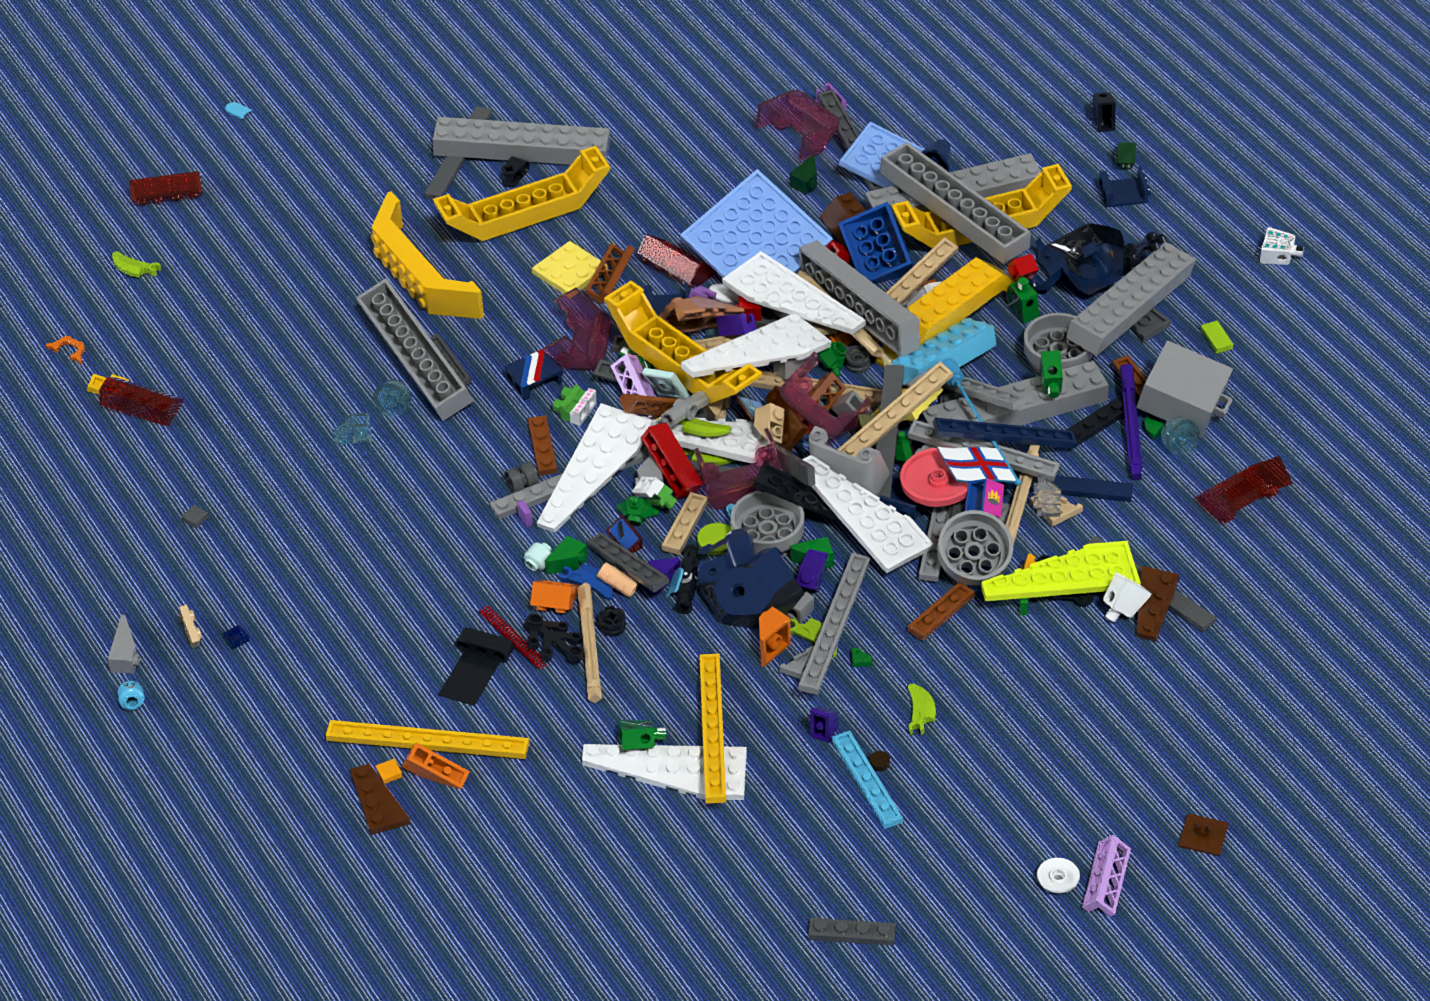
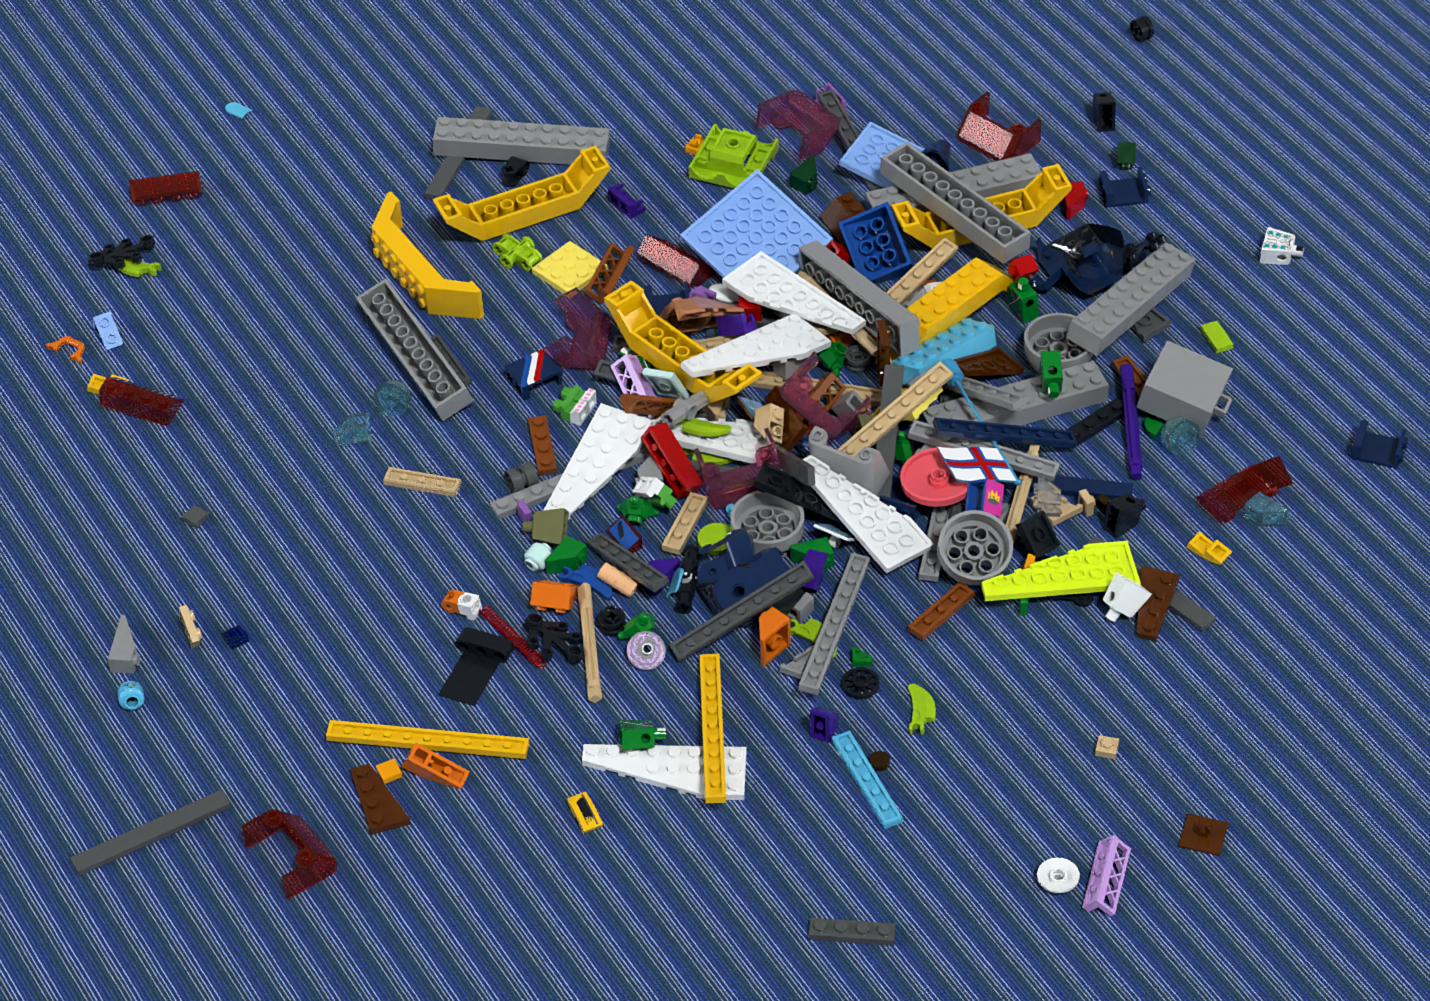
(107, 330): none -> light blue bracket
(120, 252): none -> black plant
(150, 832): none -> dark grey tile
(313, 859): none -> clear red windscreen
(422, 482): none -> tan tile
(462, 603): none -> leg
(517, 252): none -> lime axle
(548, 526): none -> olive torso
(585, 812): none -> yellow slope
(624, 202): none -> dark purple hinge
(639, 657): none -> dish
(640, 623): none -> green rock
(694, 144): none -> light orange tile
(723, 157): none -> lime piece
(742, 611): none -> dark grey tile
(837, 534): none -> piece
(860, 683): none -> black wheel
(883, 349): none -> reddish brown wing
(989, 363): none -> reddish brown wing
(992, 138): none -> clear red windscreen
(1037, 534): none -> black tile
(1075, 199): none -> red slope
(1087, 502): none -> tan plate
(1102, 502): none -> dark brown tile
(1107, 747): none -> tan plate
(1123, 514): none -> black torso
(1142, 28): none -> black wheel
(1211, 551): none -> yellow slope
(1265, 512): none -> clear light blue slope
(1378, 448): none -> dark blue panel

